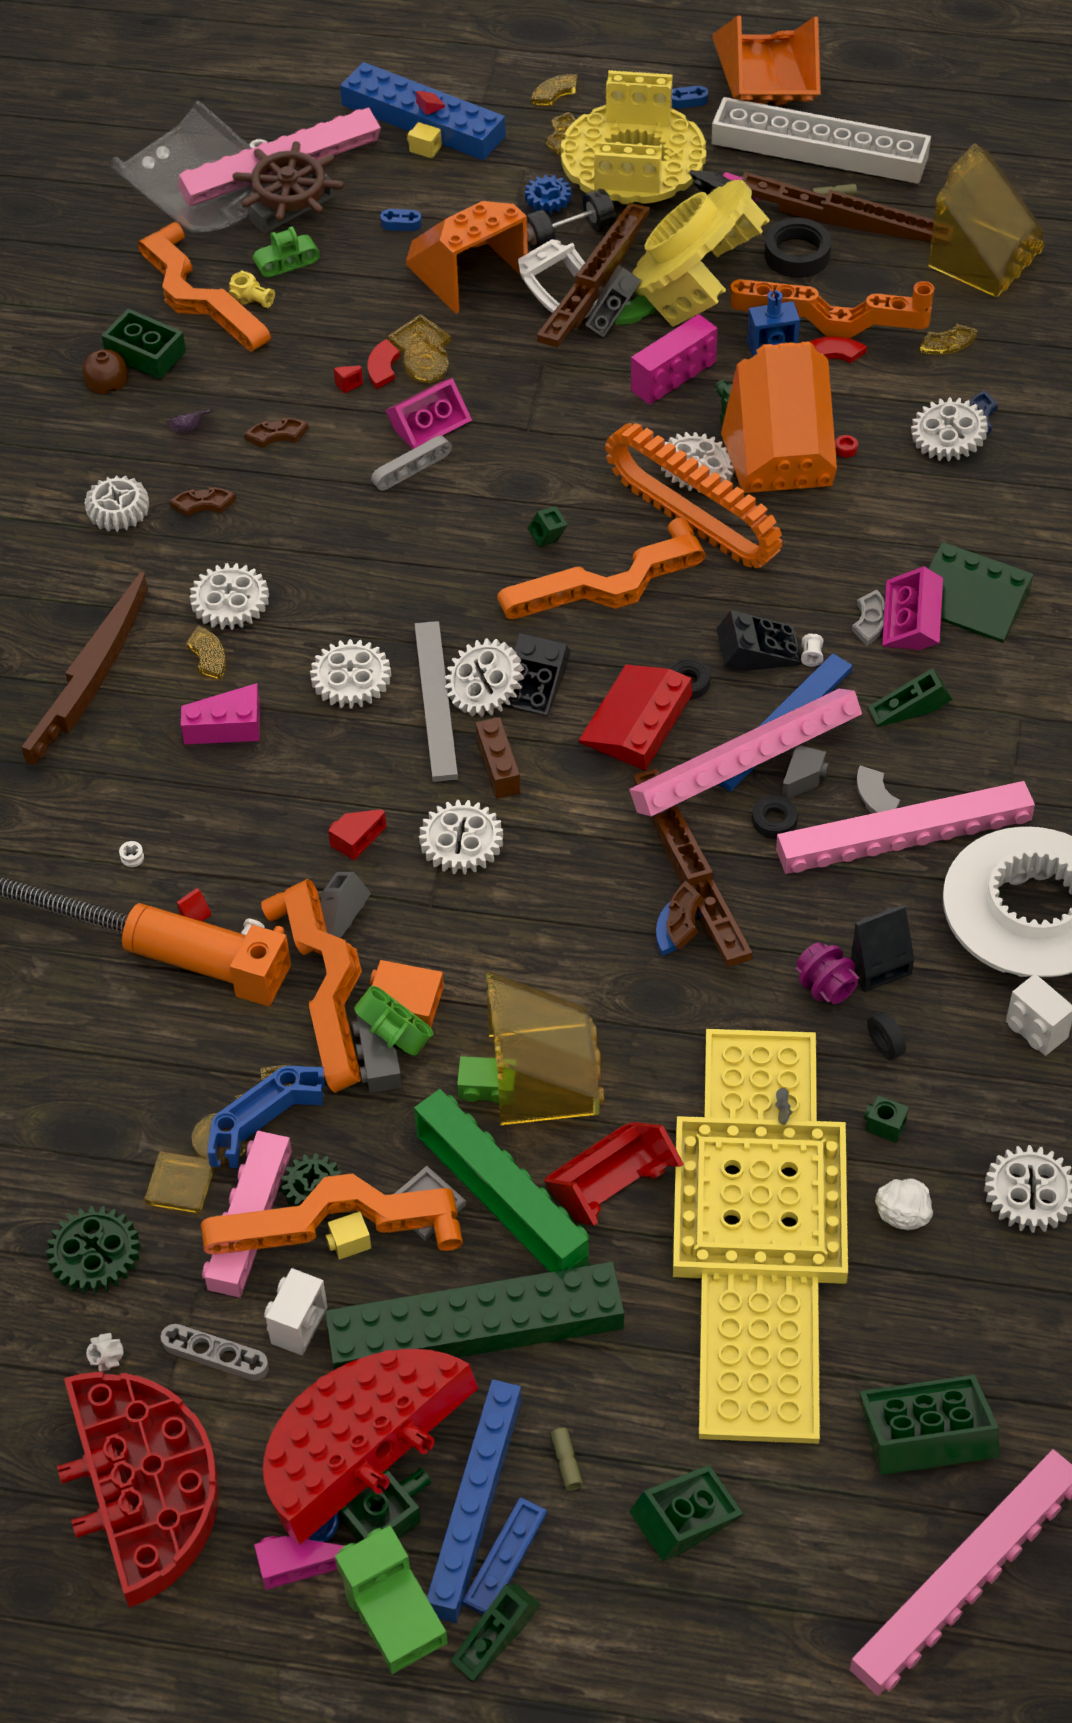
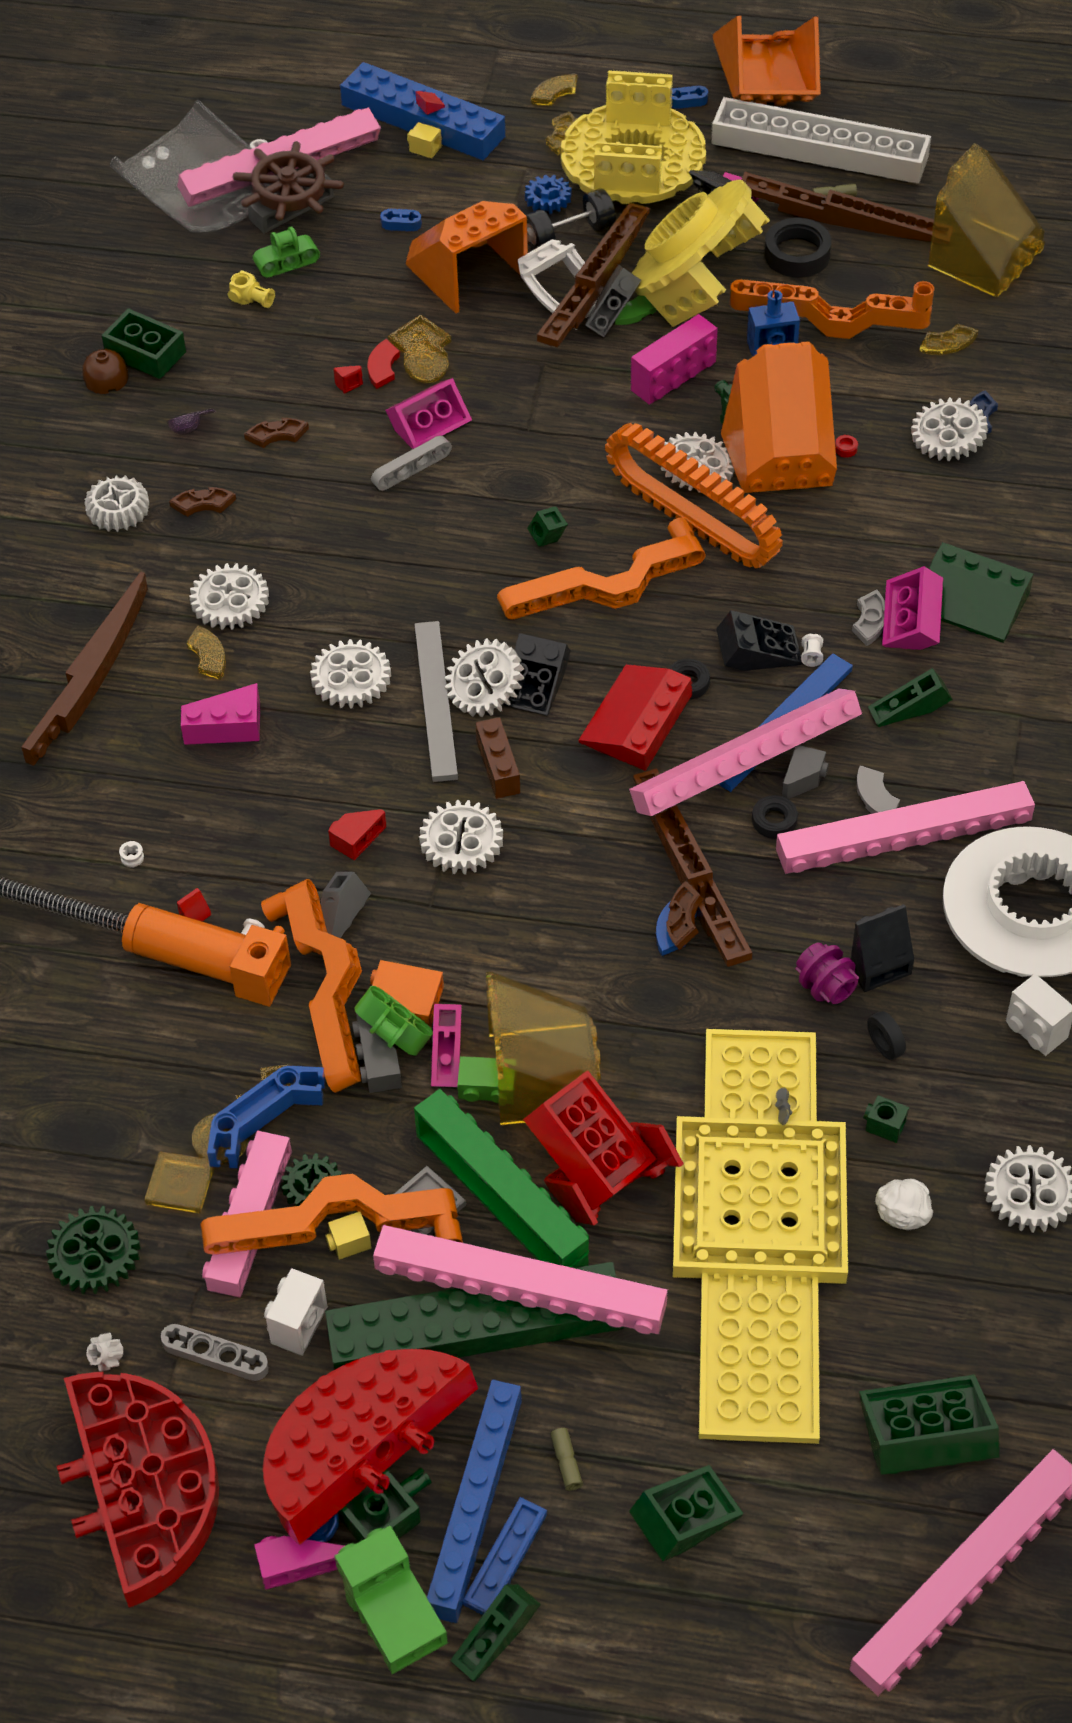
(184, 299): orange beam -> none
(446, 1045): none -> dark pink slope
(520, 1280): none -> bright pink brick
(590, 1139): none -> red slope
(839, 348): red tile -> none

